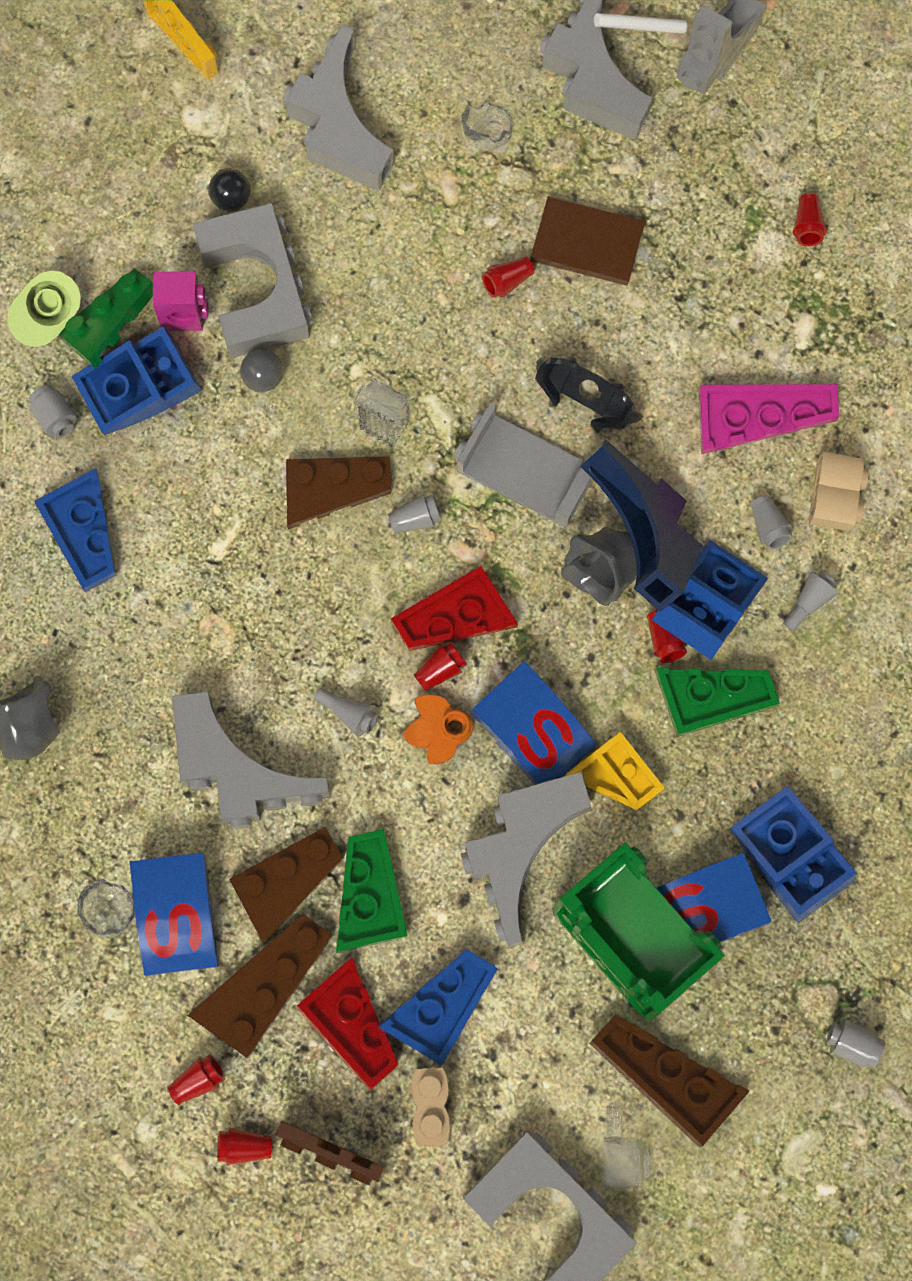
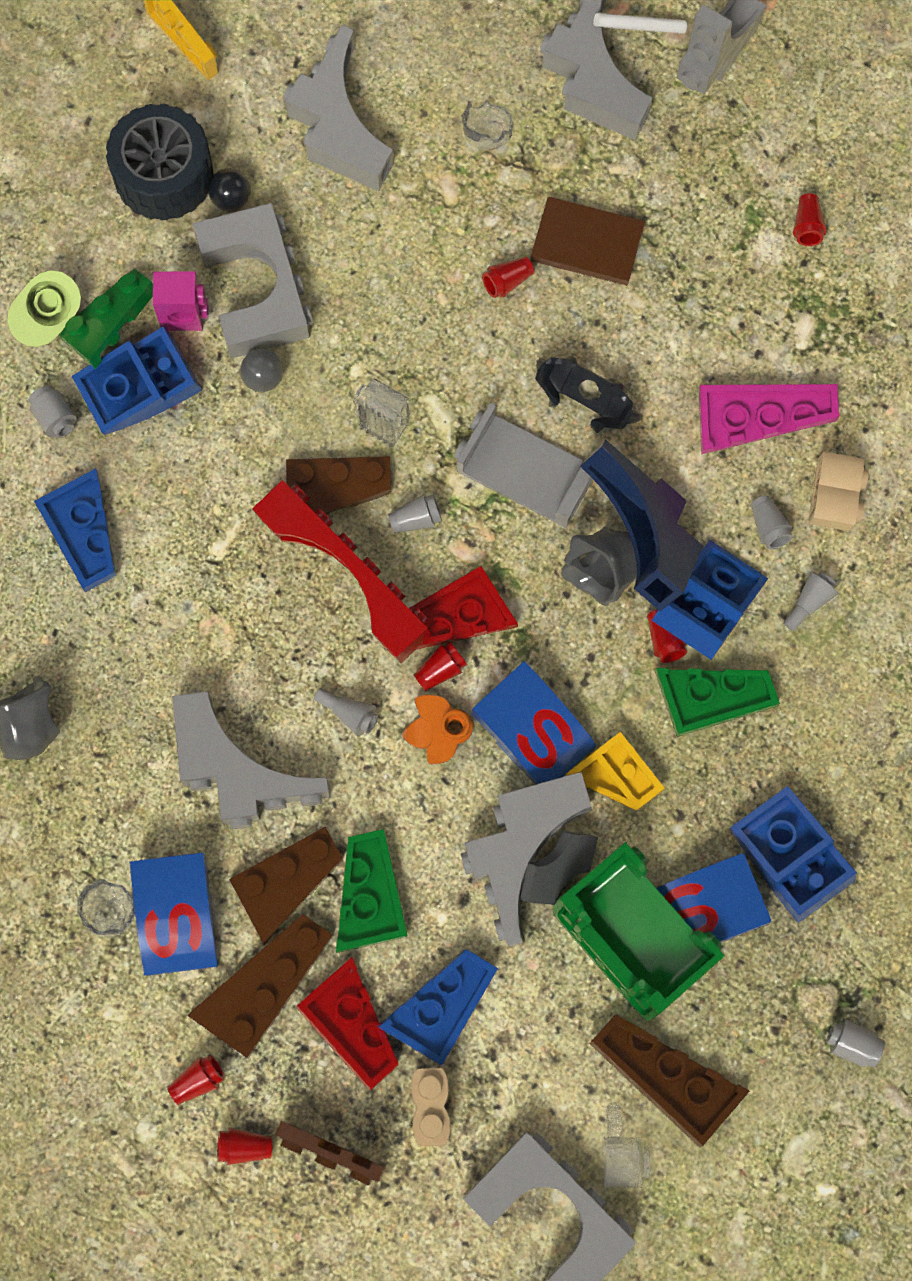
(160, 161): none -> black wheel
(293, 521): none -> red arch
(548, 876): none -> dark grey tile

